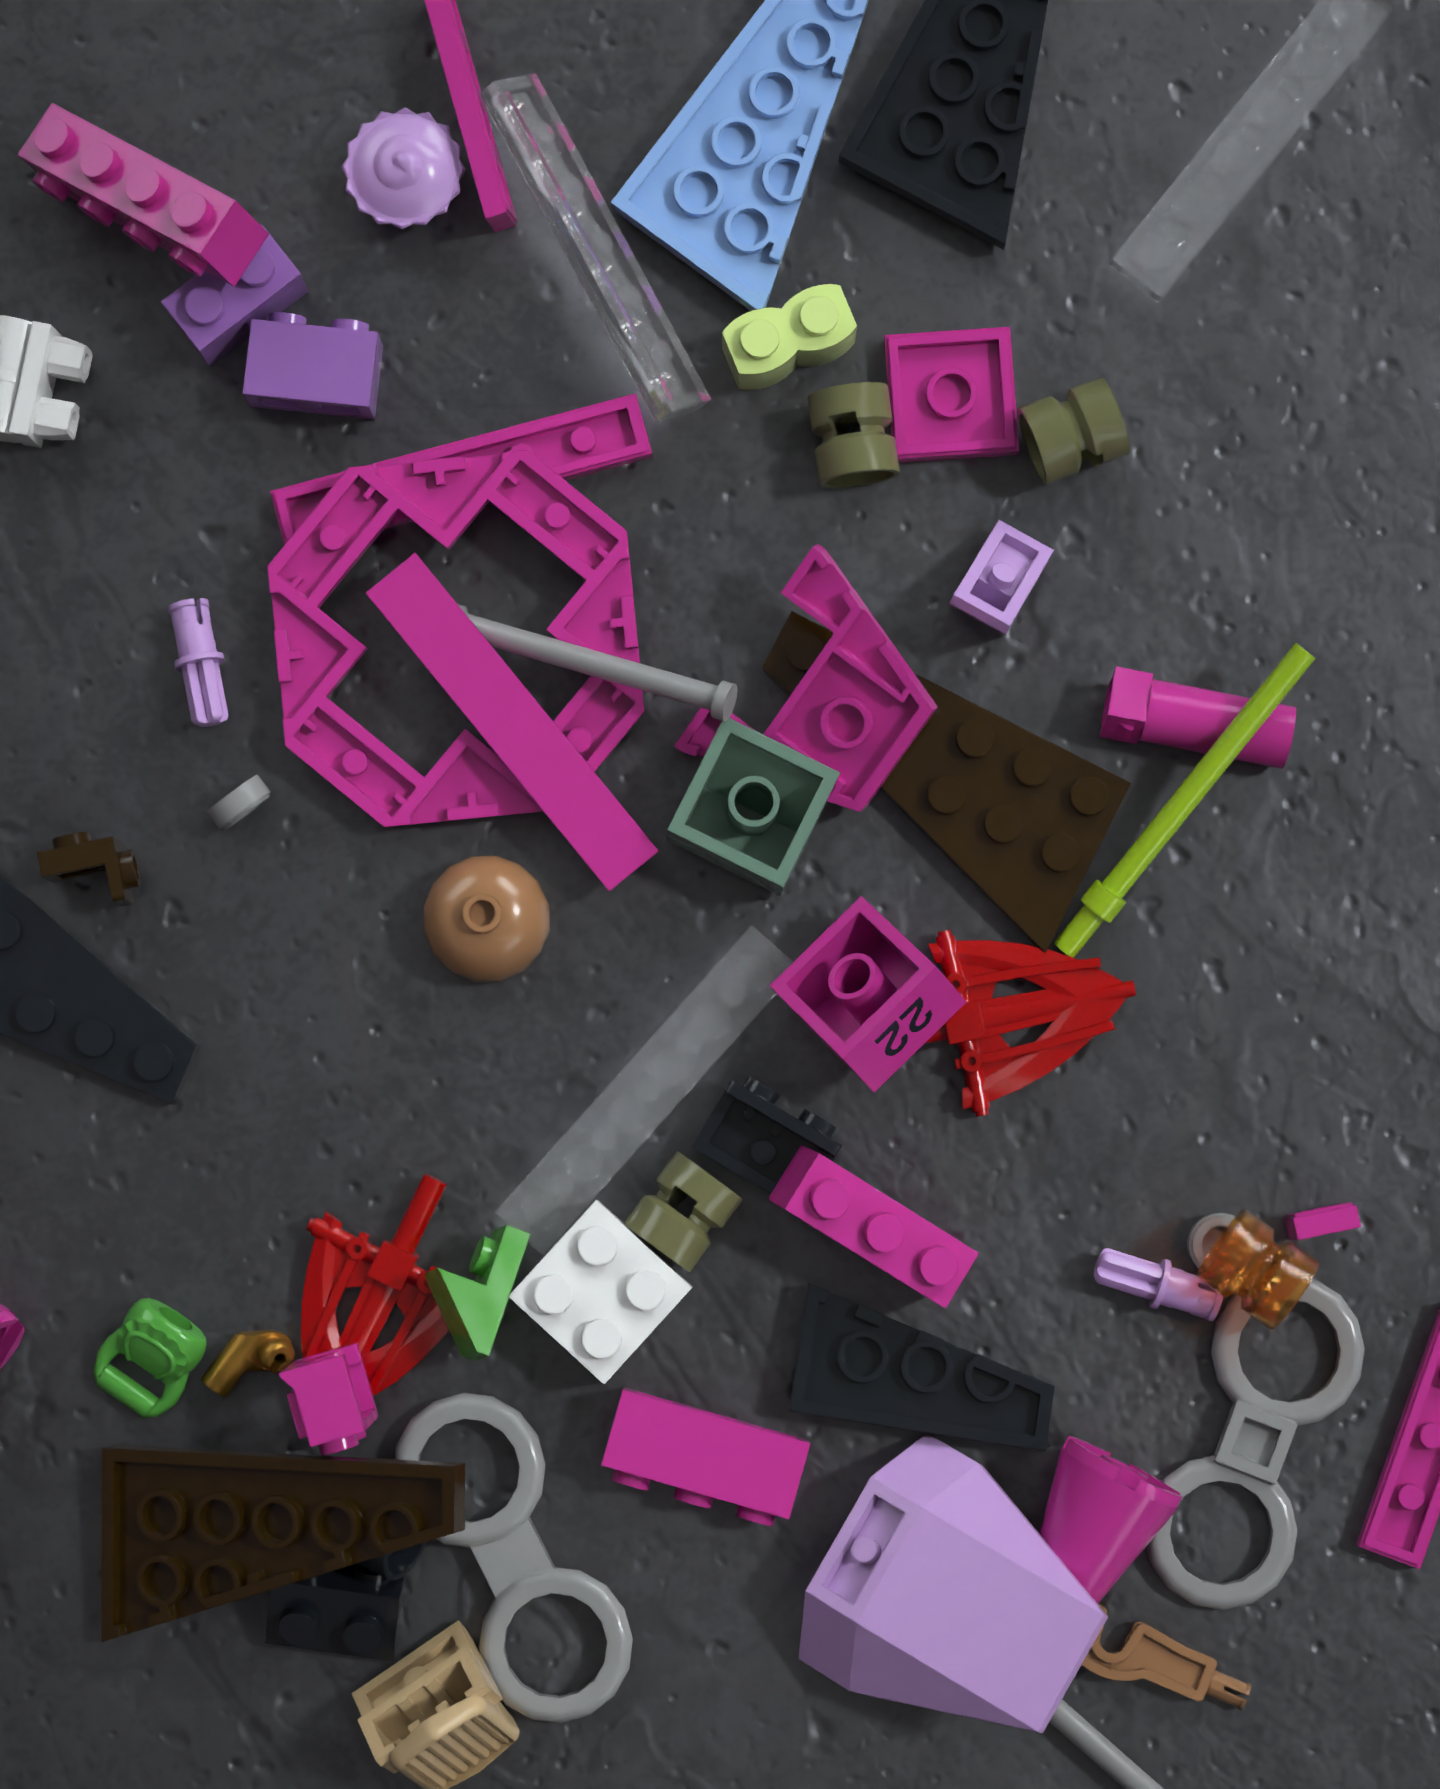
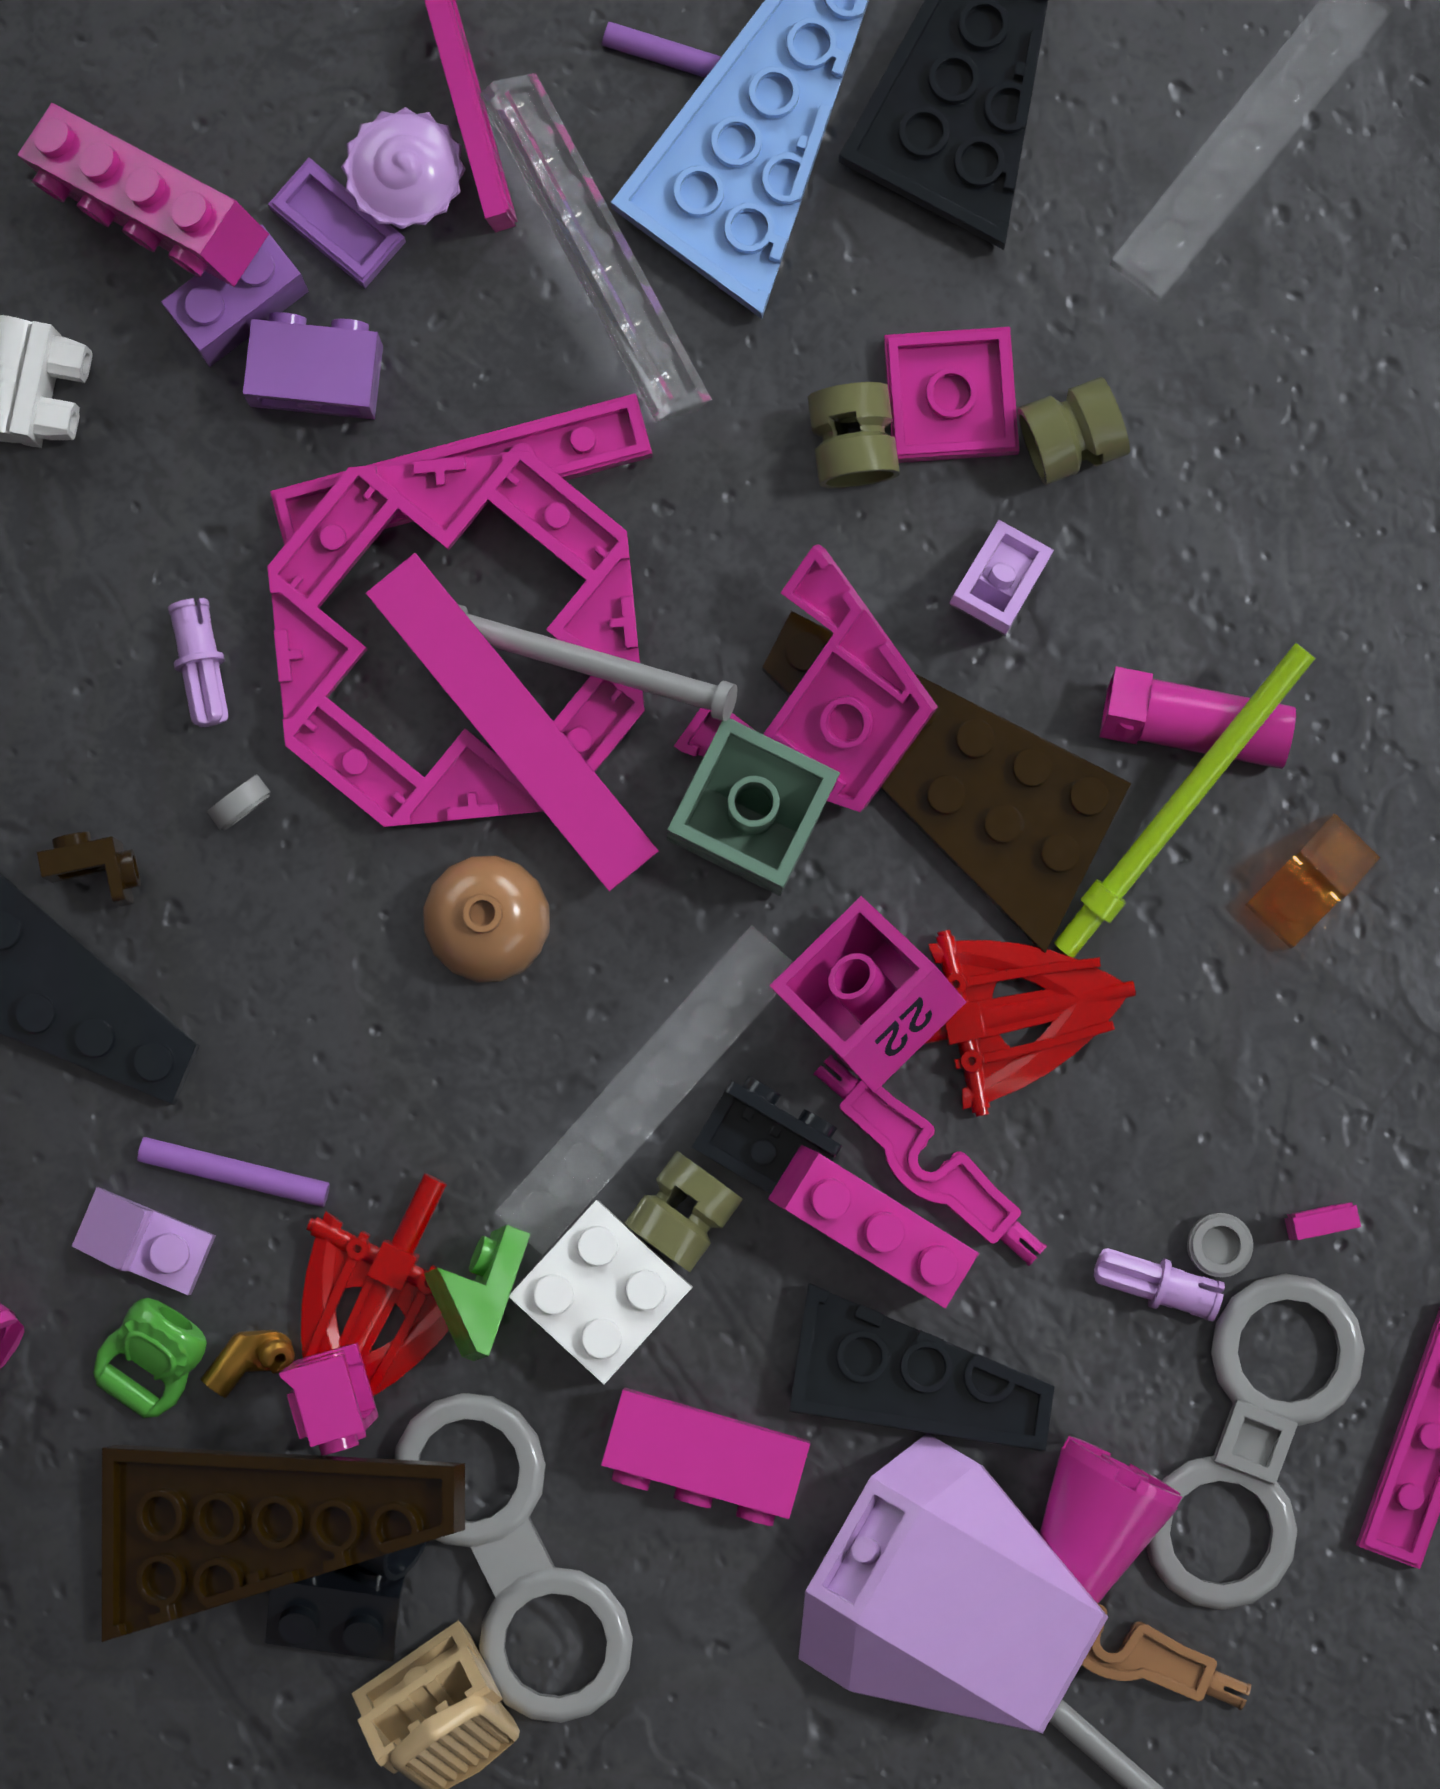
(143, 1241): none -> lavender slope
(233, 1172): none -> medium lavender bar
(331, 222): none -> medium lavender tile
(659, 50): none -> medium lavender bar
(804, 333): yellowish green brick -> none
(956, 1182): none -> dark pink piece
(1257, 1269): clear orange wheel -> none
(1313, 881): none -> clear orange slope

